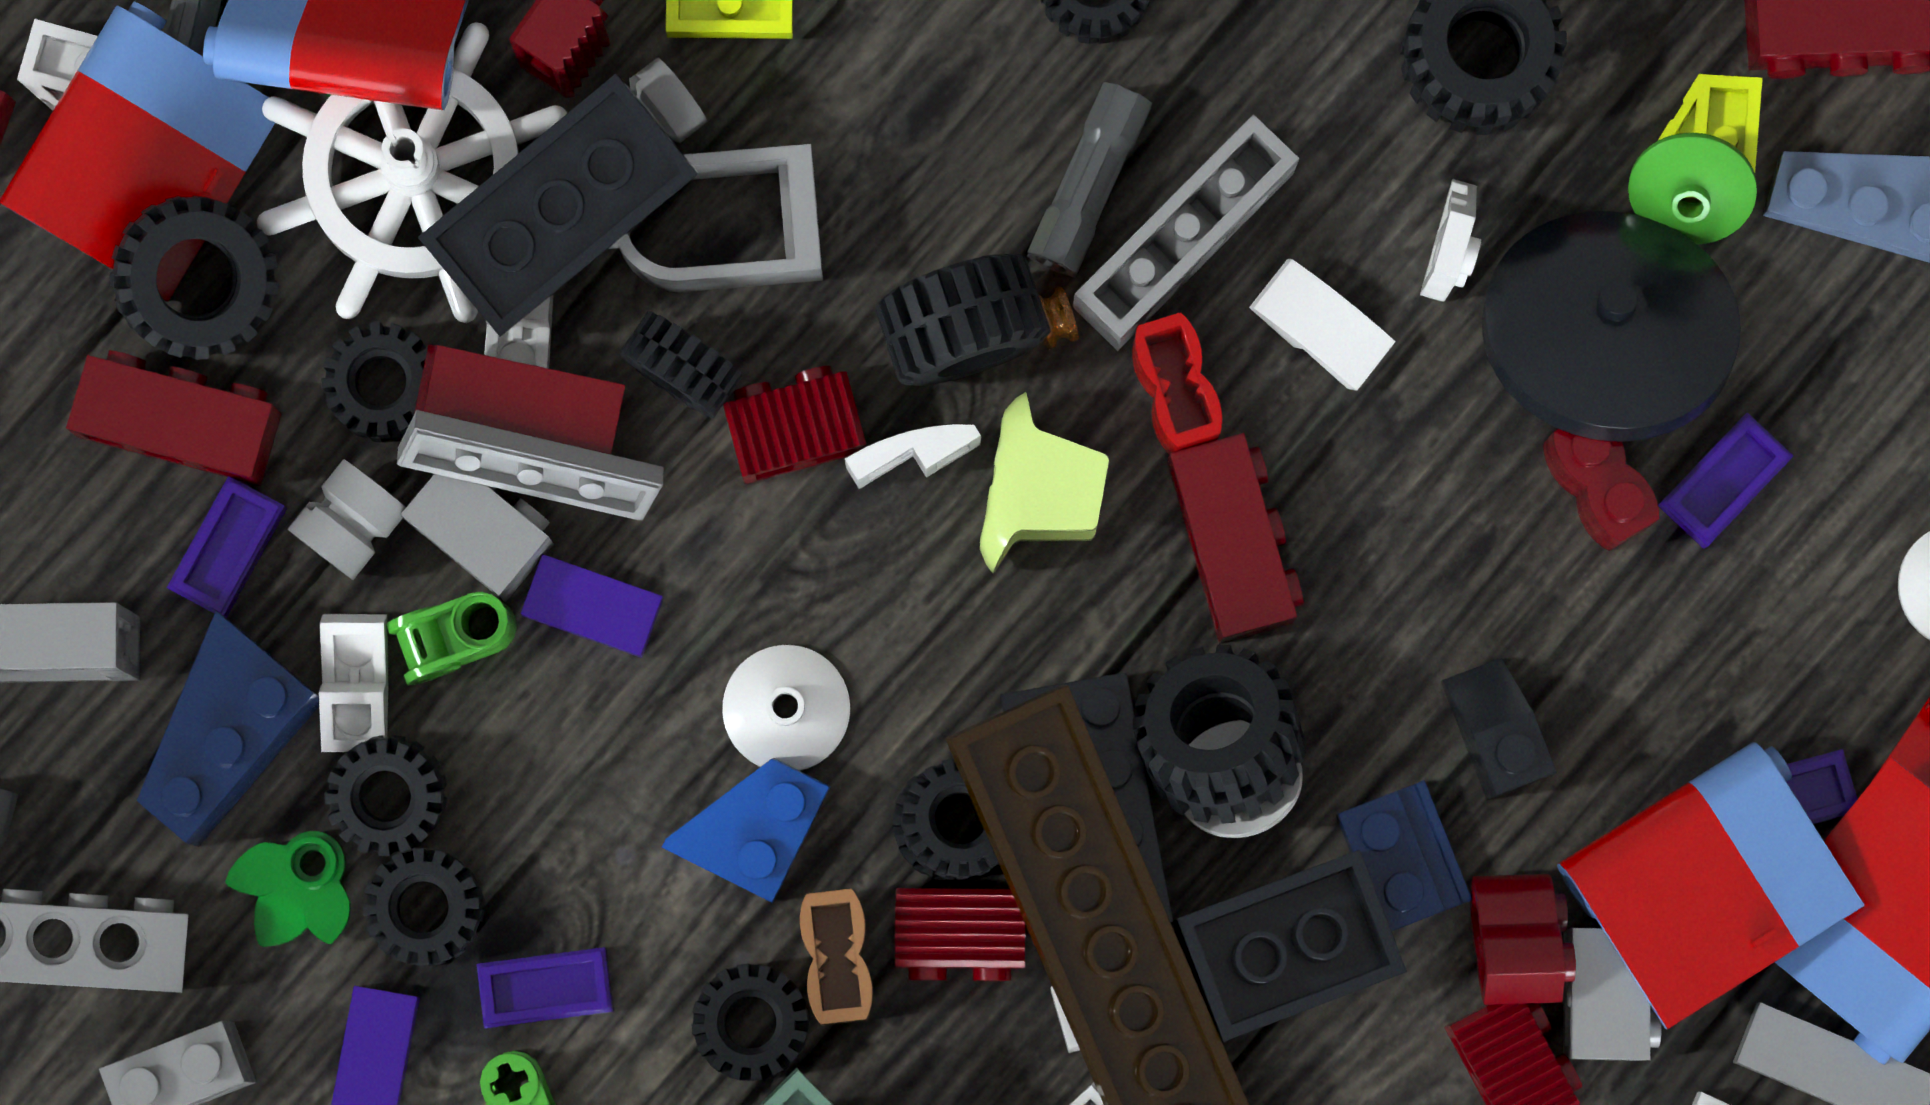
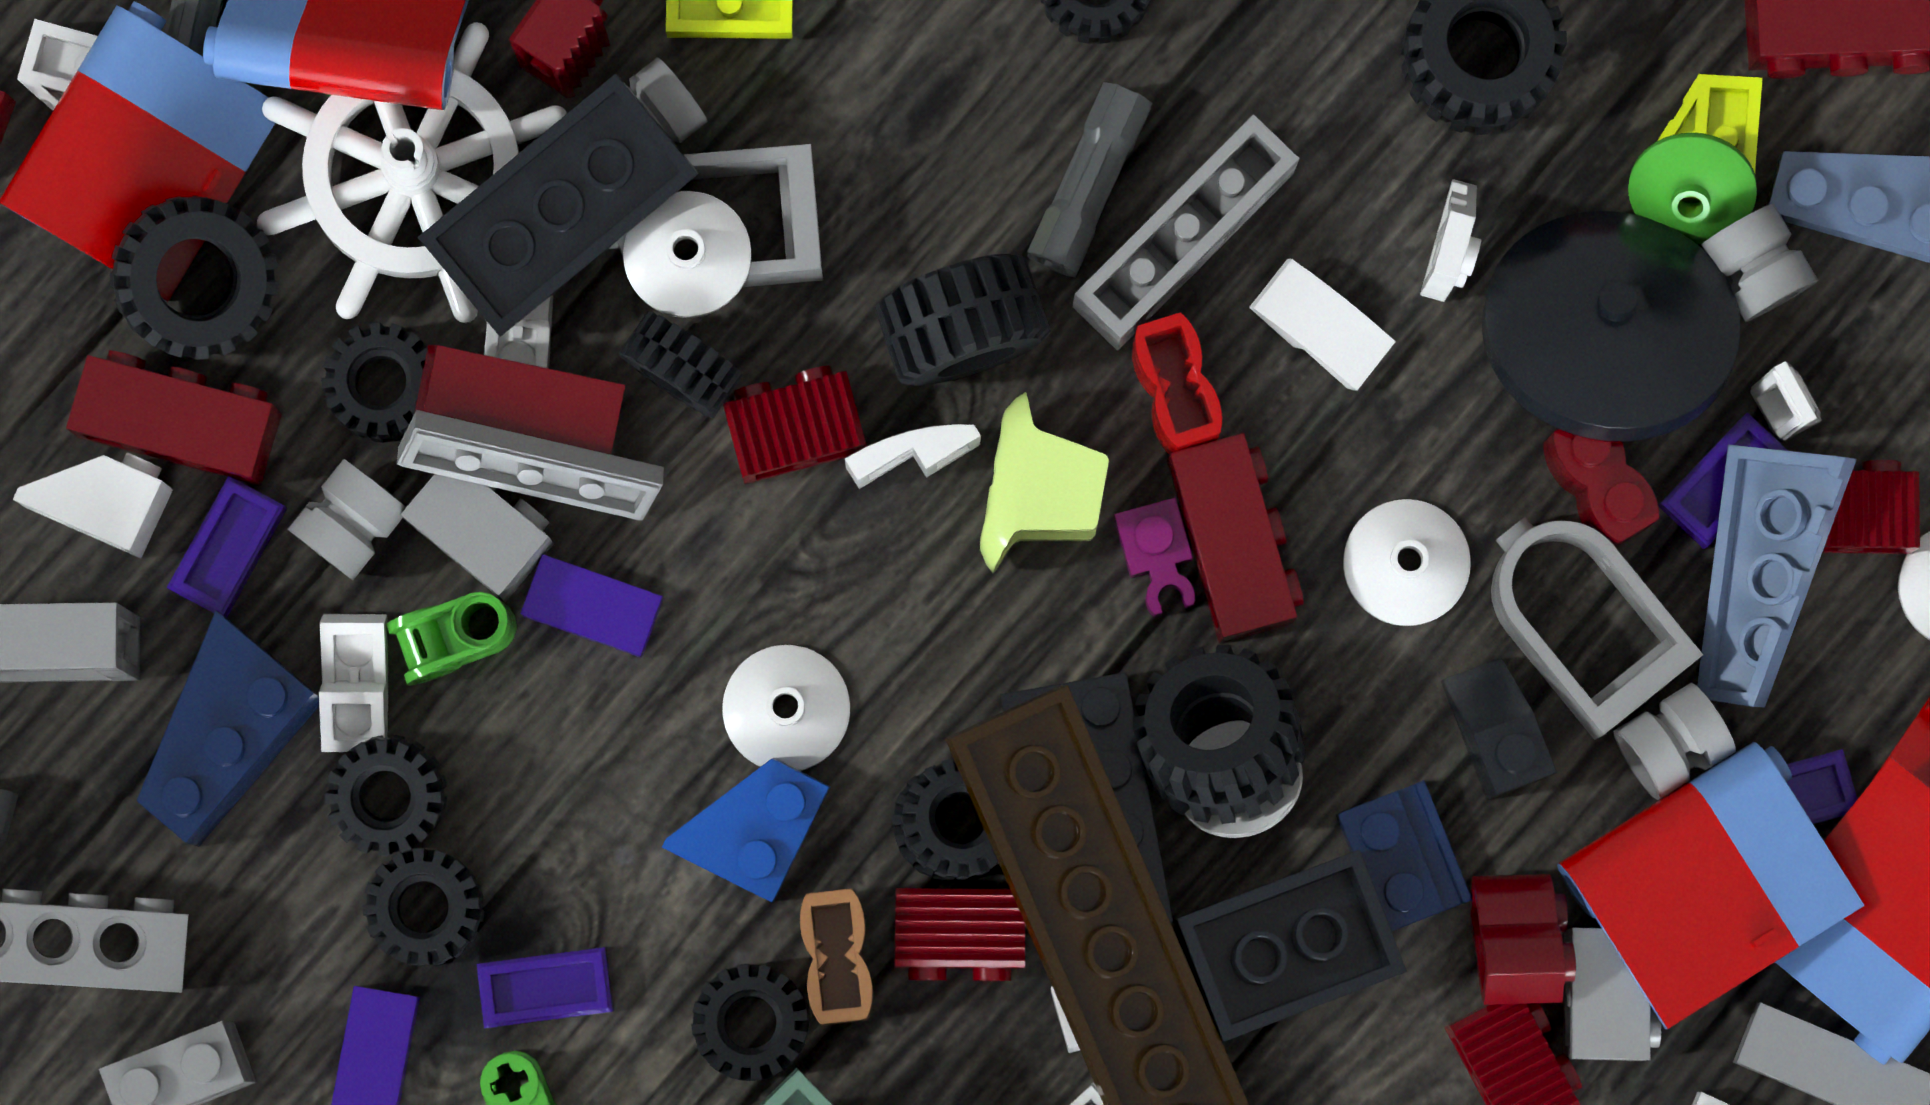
(103, 500): none -> white slope
(290, 897): green plate -> none
(692, 285): none -> white dish
(1059, 317): clear orange bush -> none
(1155, 544): none -> magenta plate
(1387, 588): none -> white dish
(1636, 683): none -> light grey window
(1680, 737): none -> light grey wheel
(1760, 262): none -> light grey wheel
(1765, 556): none -> sand blue wing
(1785, 402): none -> white slope
(1878, 512): none -> dark red brick

